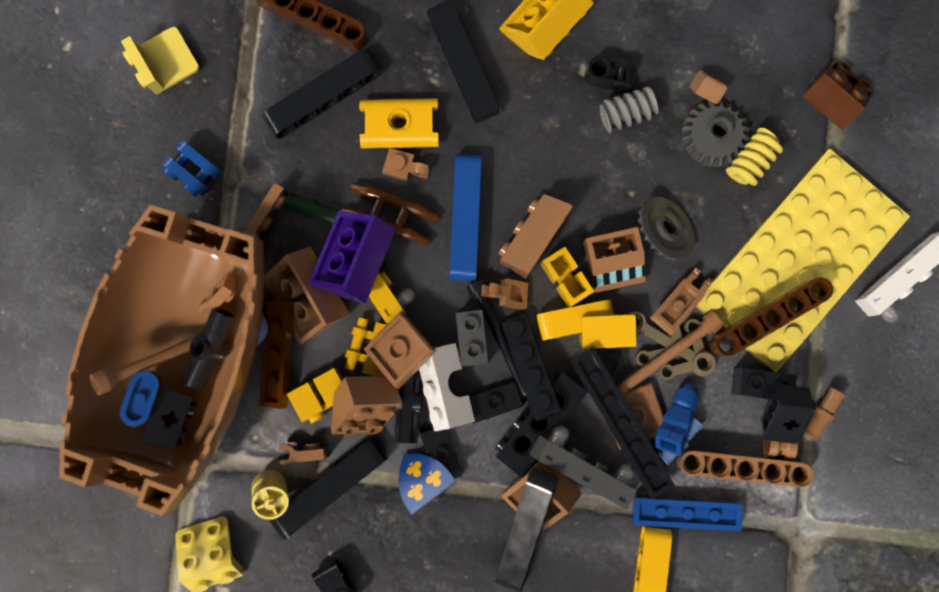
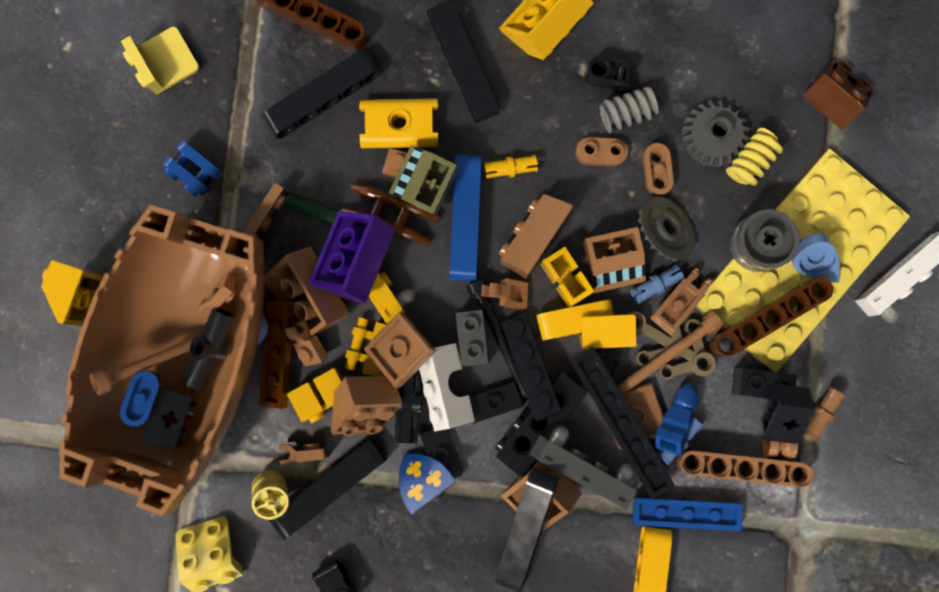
(69, 291): none -> yellow slope
(308, 347): none -> medium nougat plate
(424, 179): none -> olive slope
(510, 166): none -> yellow pin
(602, 152): none -> medium nougat plate
(656, 284): none -> medium blue pin
(658, 170): none -> medium nougat plate
(708, 86): medium nougat slope -> none
(780, 240): none -> dark grey wheel
(817, 258): none -> medium blue piece

